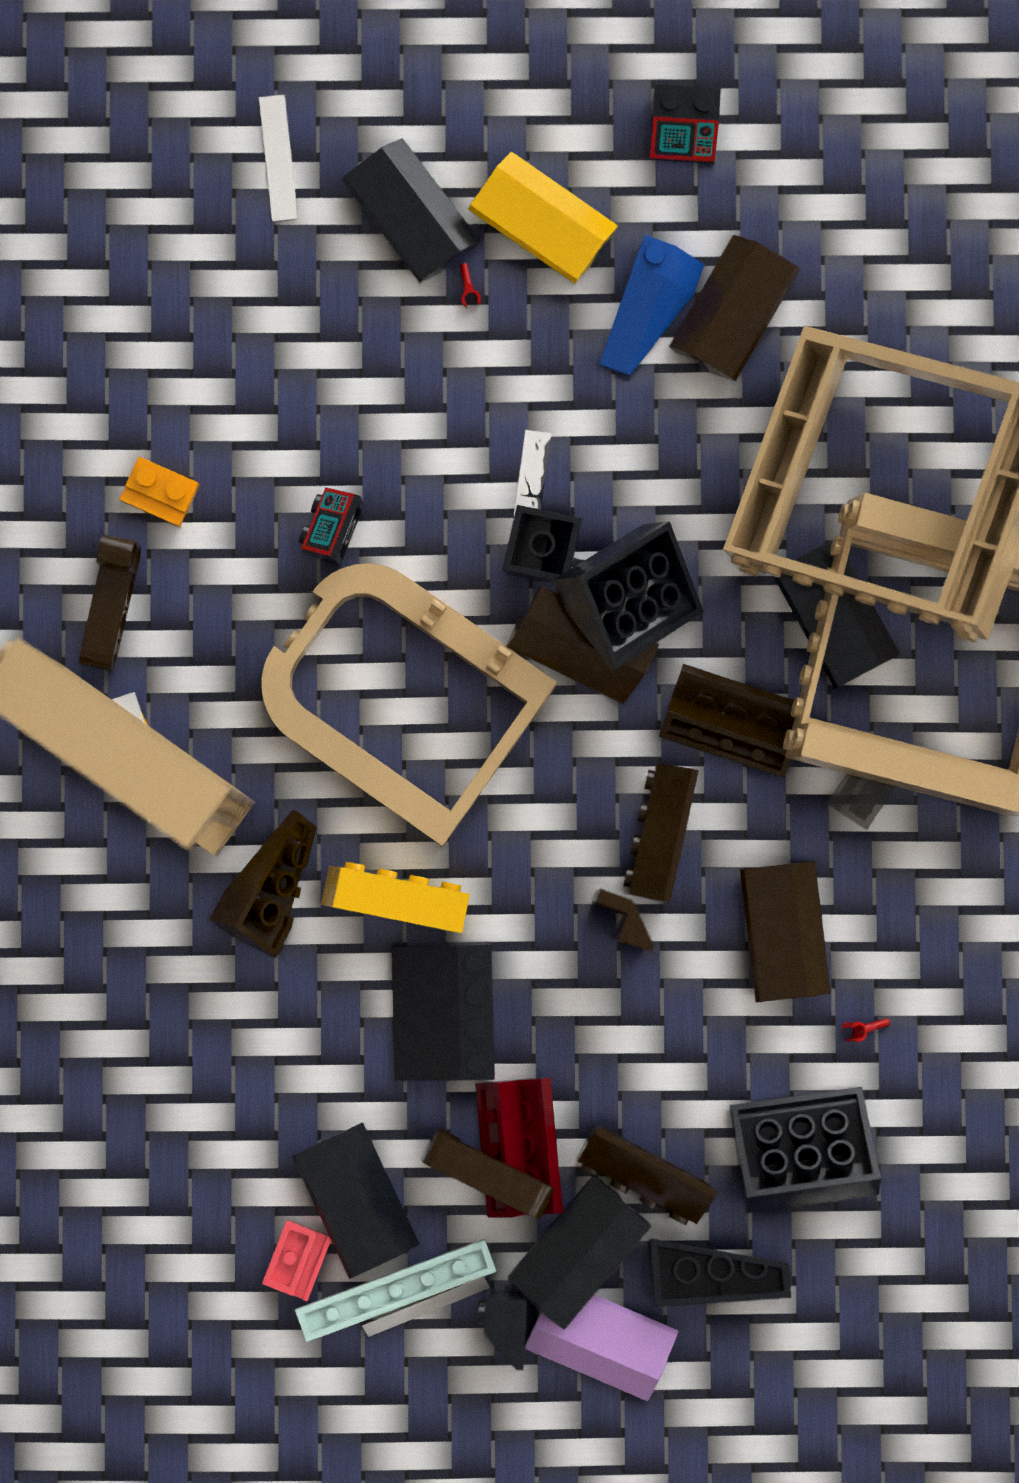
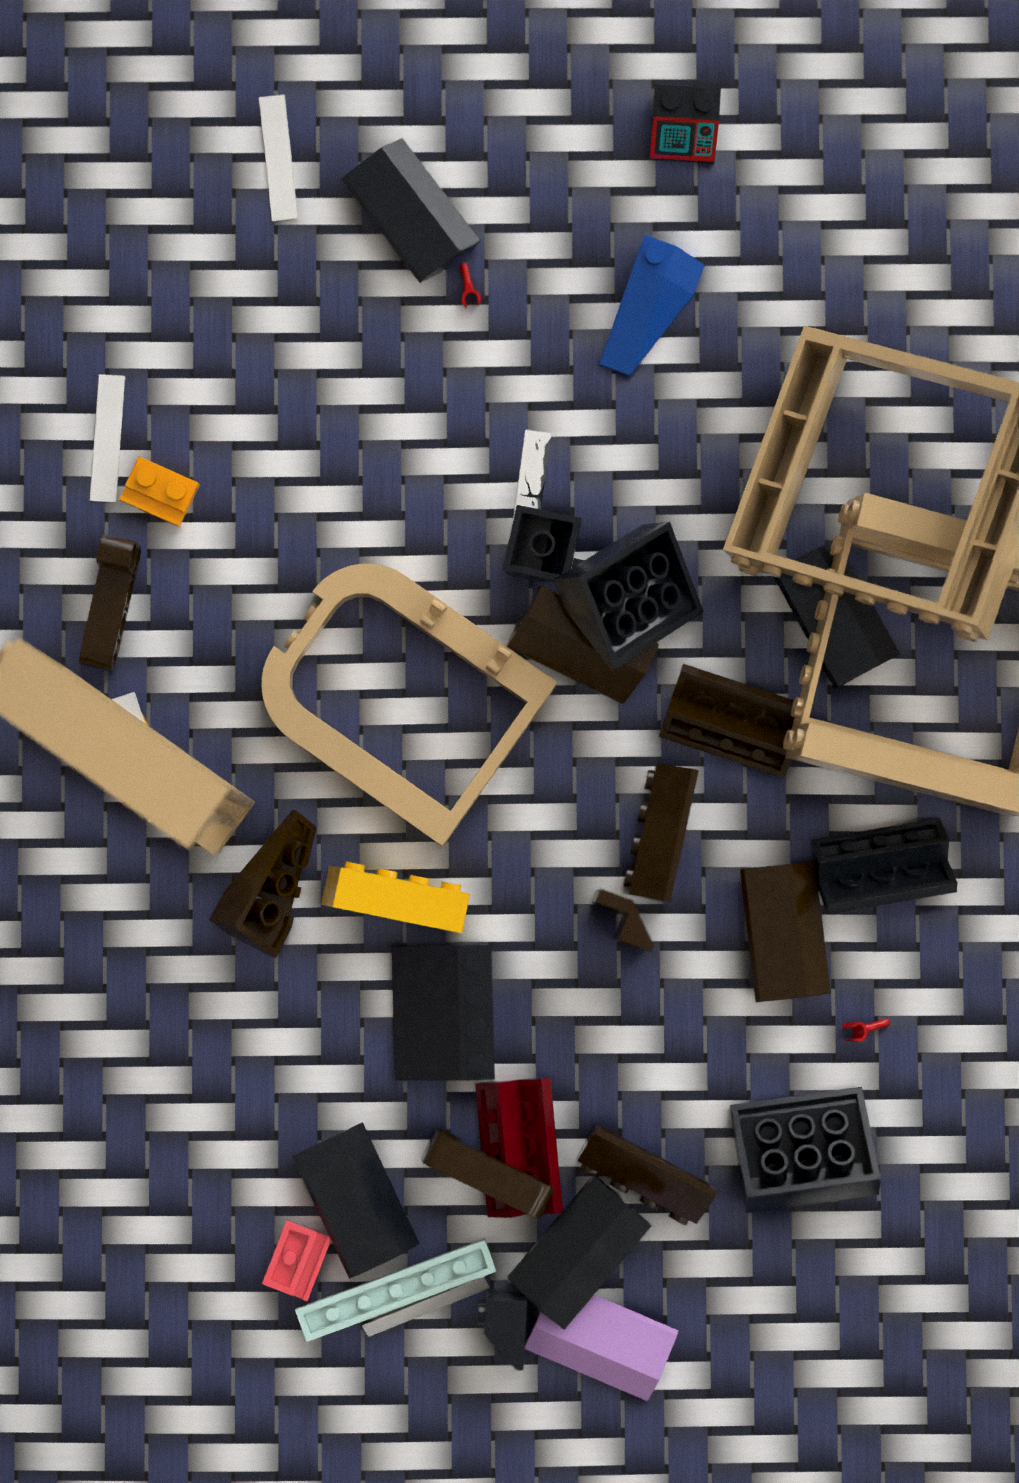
(107, 438): none -> white sticker
(332, 525): slope -> none
(542, 217): yellow slope -> none
(706, 1276): black wedge -> none
(734, 307): dark brown slope -> none
(859, 799): clear smoke plate -> none
(883, 866): none -> black slope

